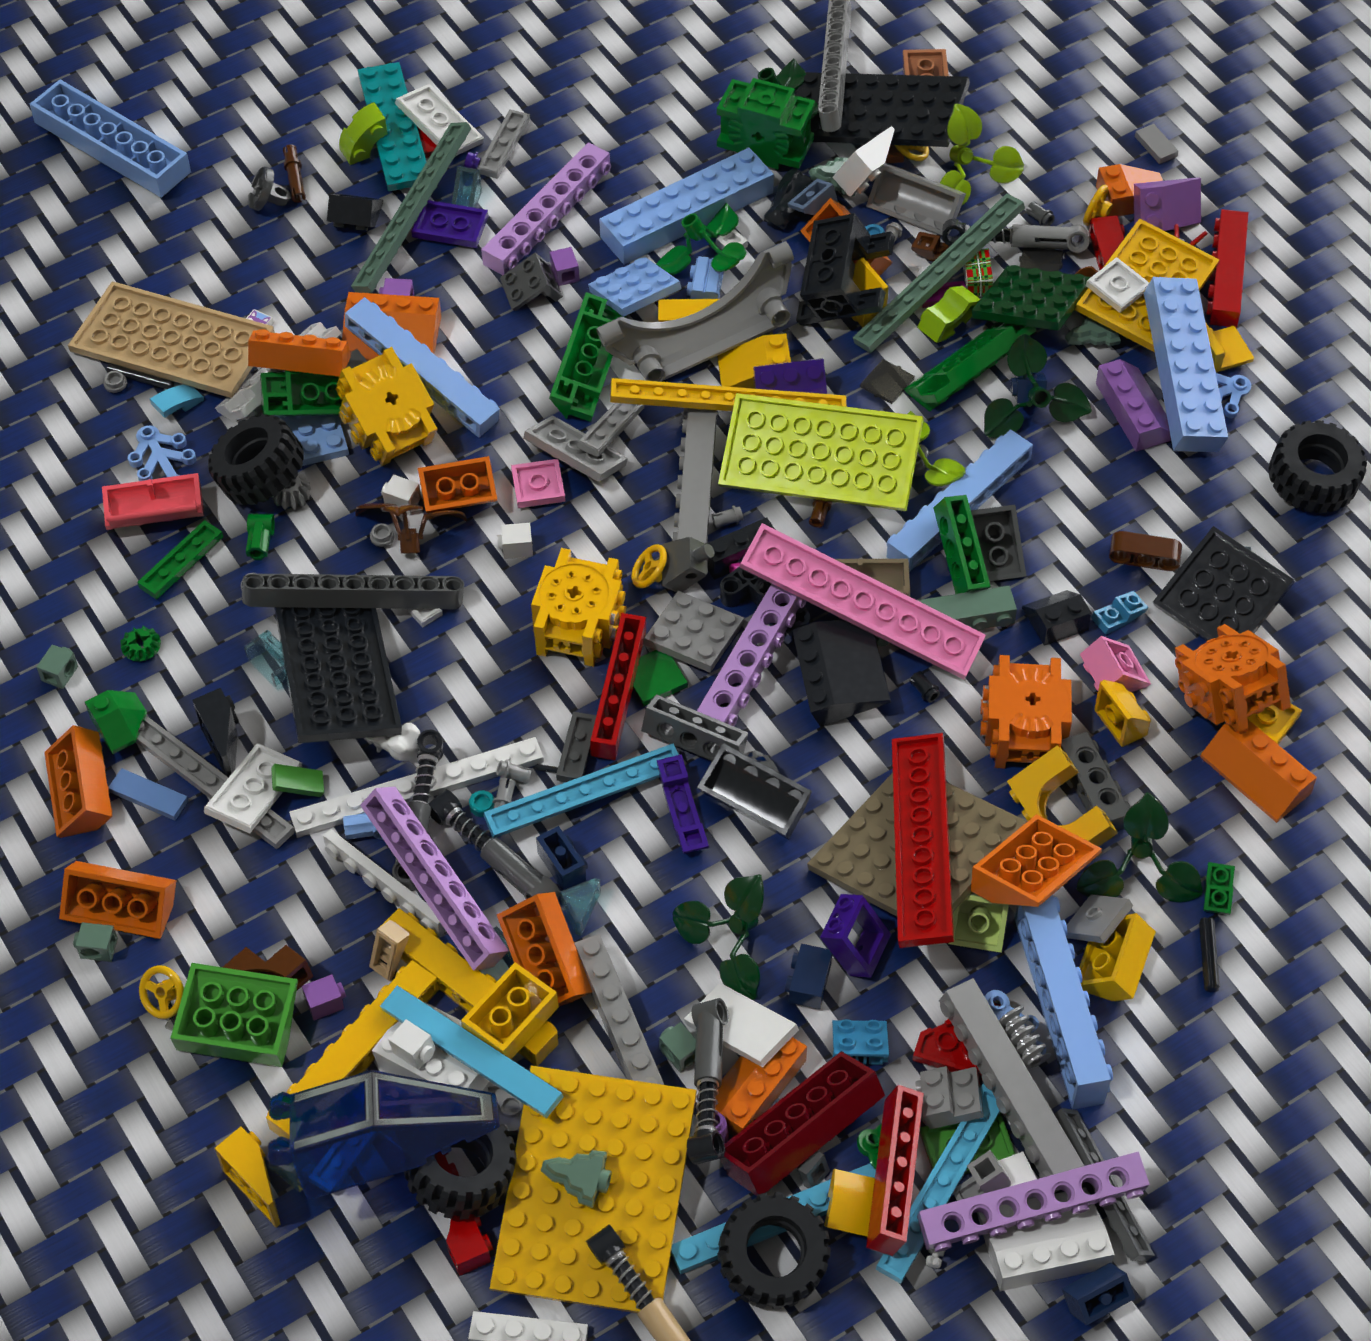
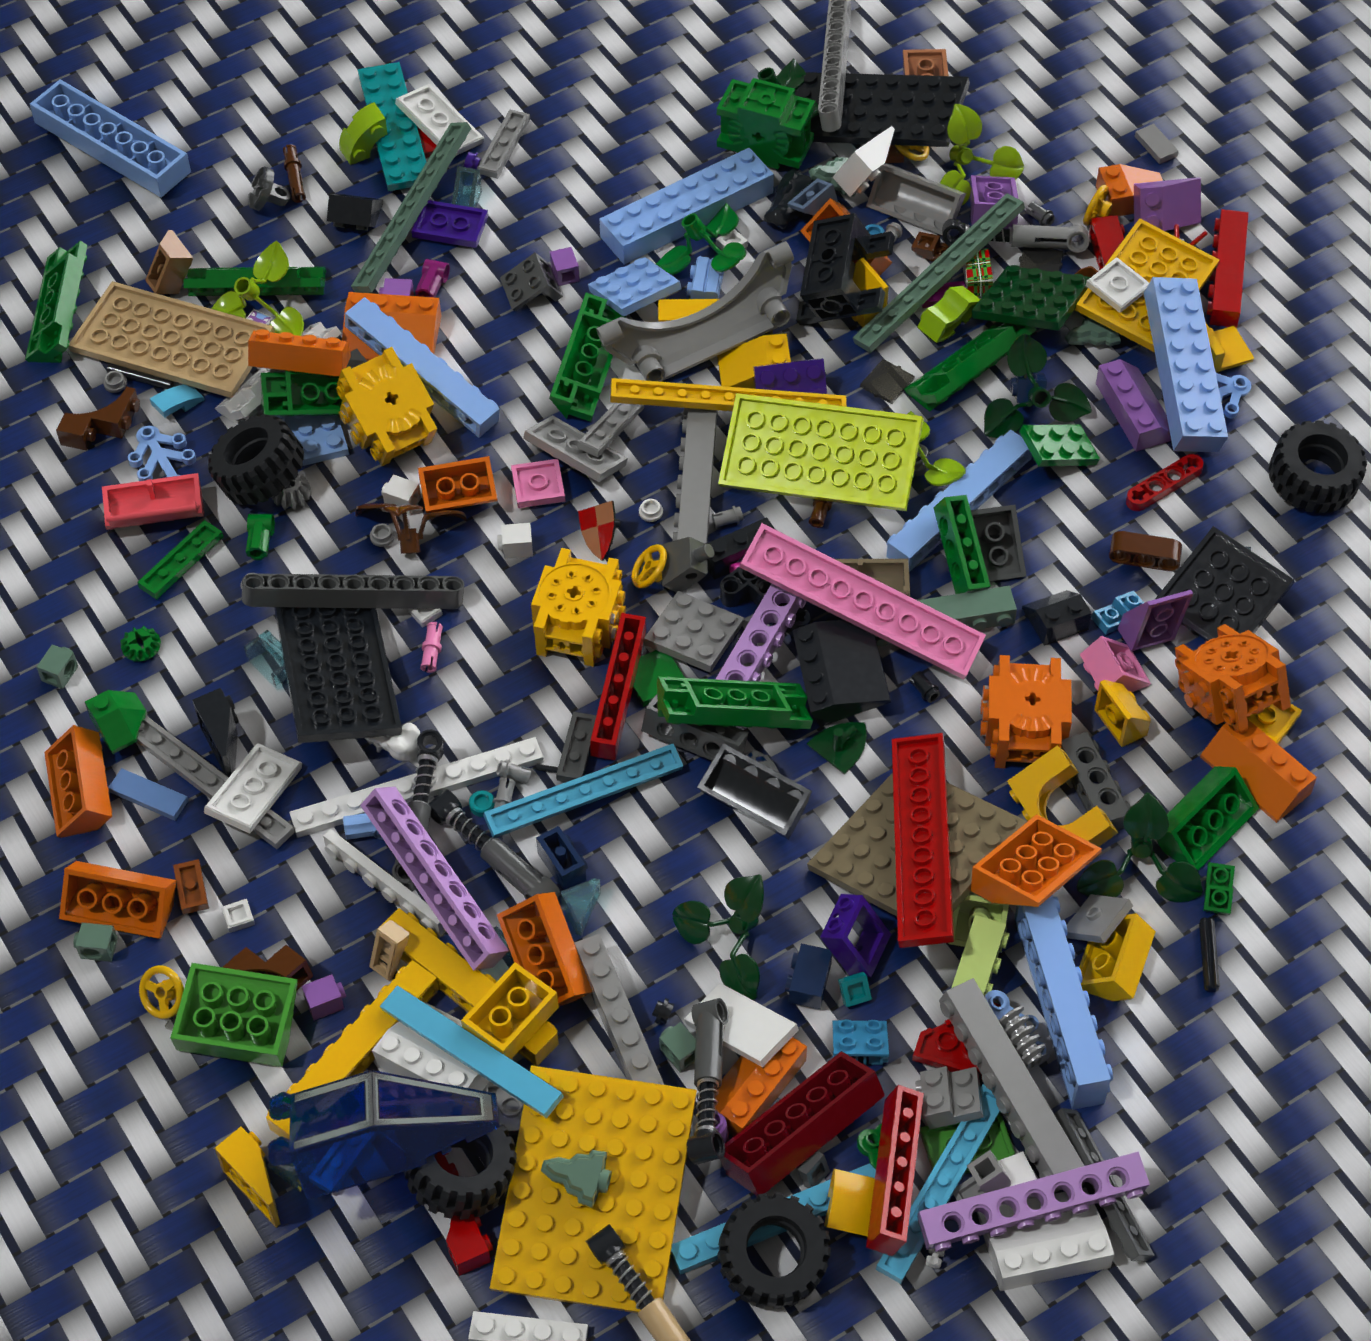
(56, 304): none -> green slope
(113, 420): none -> reddish brown arch
(169, 265): none -> medium nougat slope
(191, 886): none -> dark orange plate
(222, 280): none -> green slope
(238, 915): none -> white tile
(270, 265): none -> lime plant
(297, 780): bright green tile -> none
(412, 1044): white brick -> none
(431, 647): none -> bright pink pin
(433, 275): none -> magenta piece
(546, 209): lavender brick -> none
(598, 528): none -> shield
(650, 510): none -> white plate
(662, 1011): none -> black plate
(681, 804): dark purple slope -> none
(732, 703): none -> green slope
(841, 744): none -> dark green shield
(854, 989): none -> teal tile
(982, 952): none -> yellowish green brick
(987, 192): none -> medium lavender slope
(1059, 445): none -> green plate
(1098, 1293): dark blue brick -> none
(1154, 621): none -> medium lavender slope
(1167, 485): none -> red beam
(1208, 817): none -> green slope

